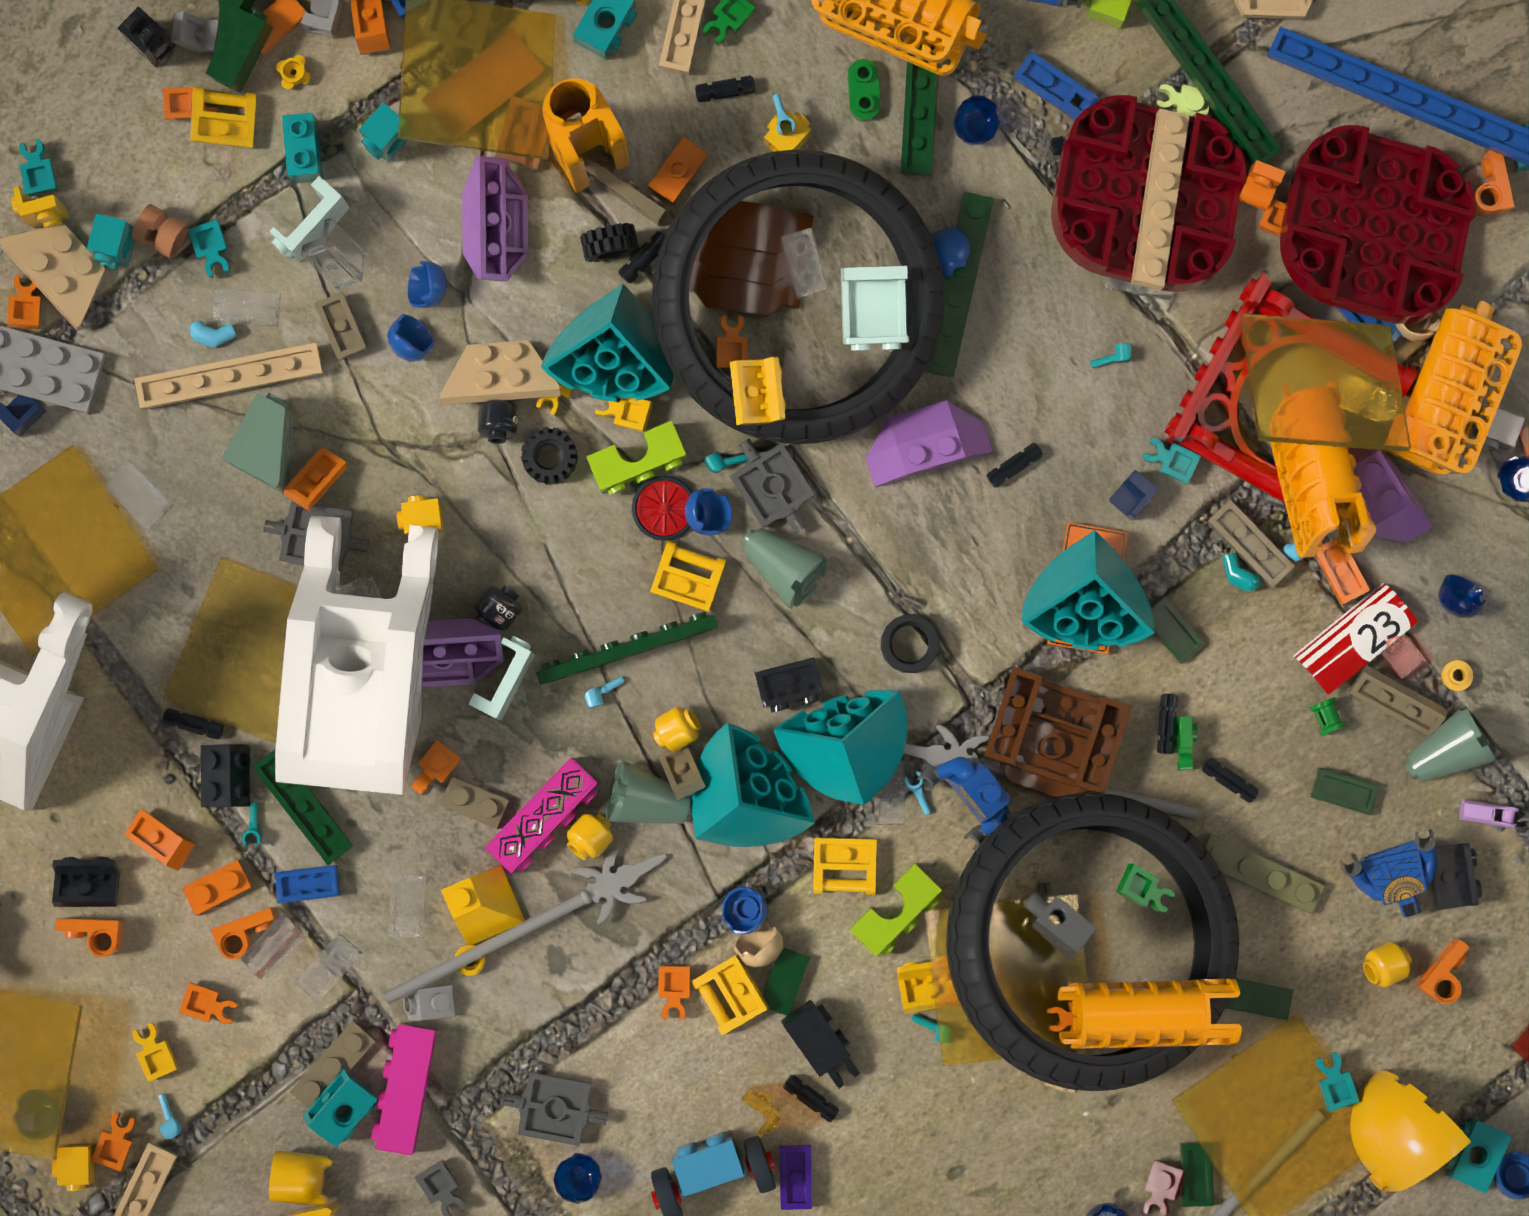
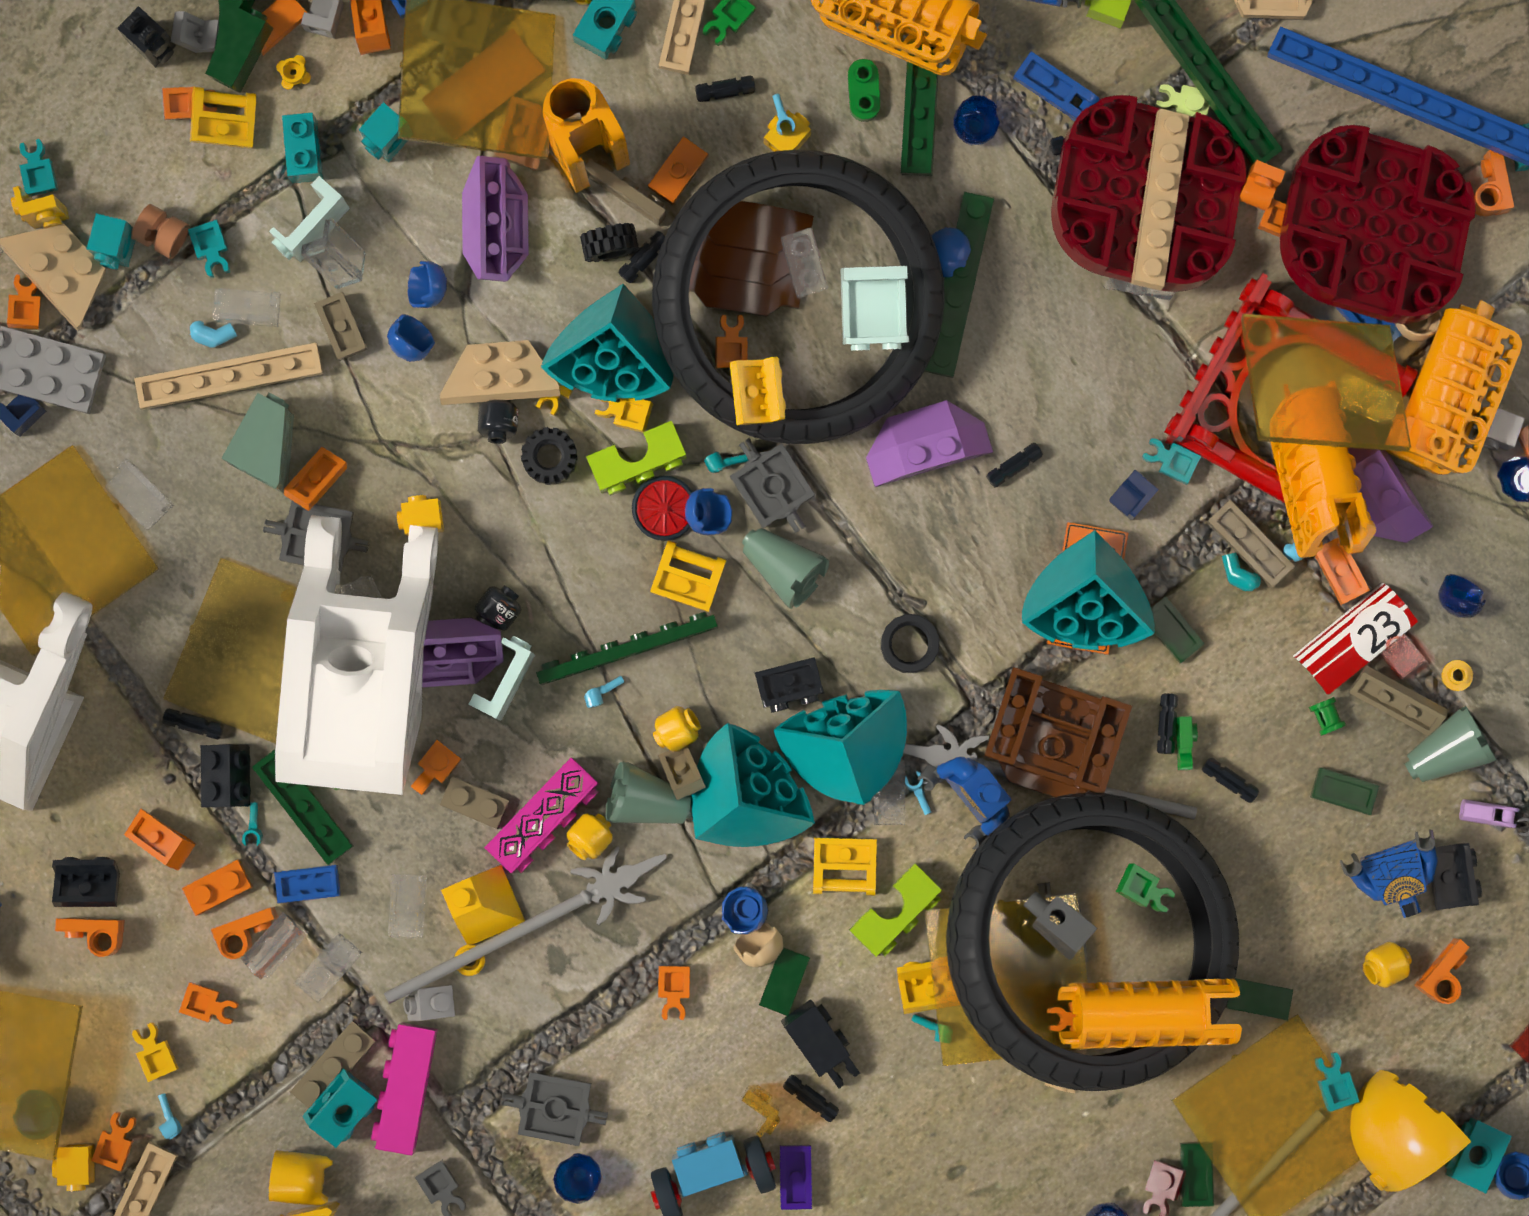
(737, 989): yellow plate -> none
(1123, 354): teal hand -> none
(1264, 874): olive plate -> none

